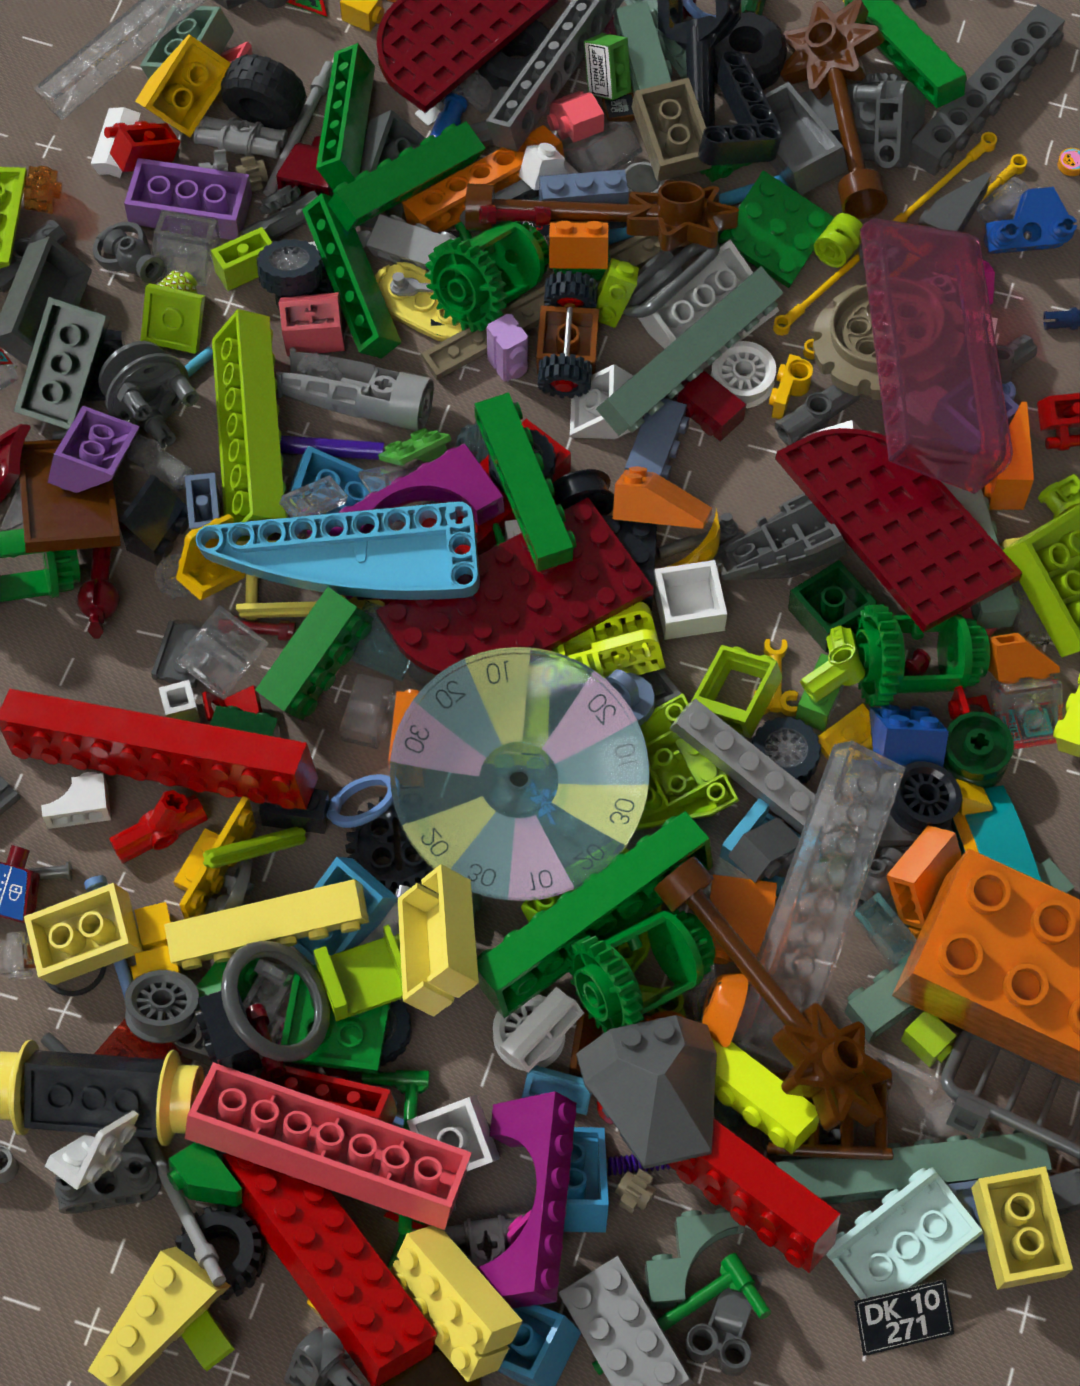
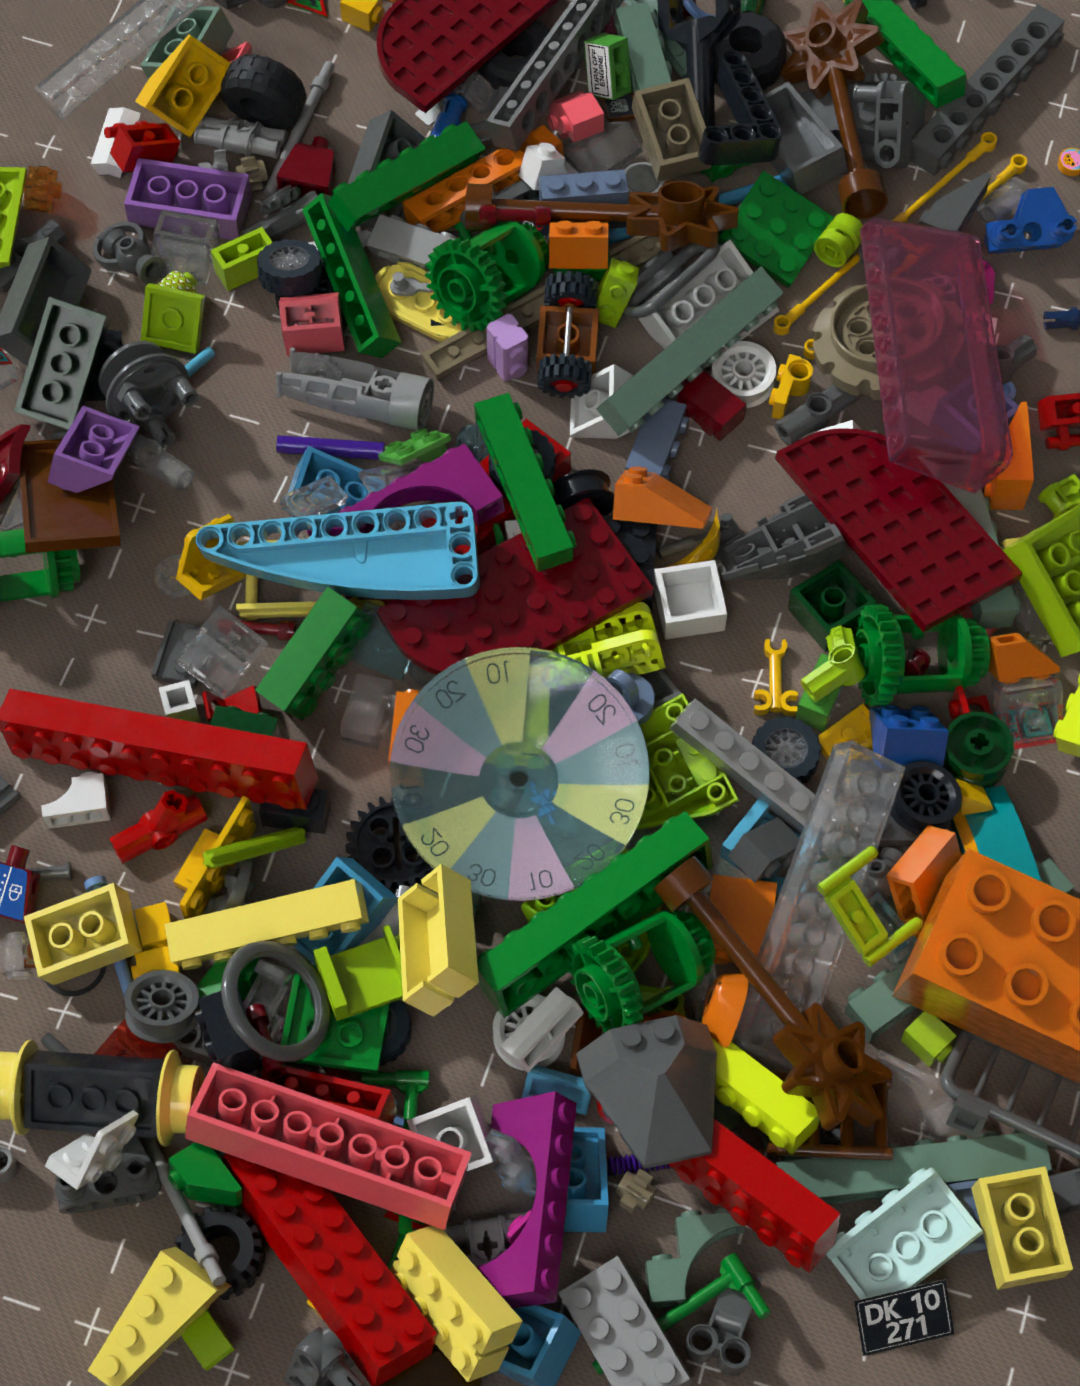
(98, 597): dark red piece -> none
(153, 521): black slope -> none
(202, 499): sand blue brick -> none
(248, 419): lime brick -> none
(341, 796): medium blue piece -> none
(345, 116): green brick -> none
(512, 1163): none -> clear slope
(739, 660): lime window -> none
(857, 915): none -> lime plate

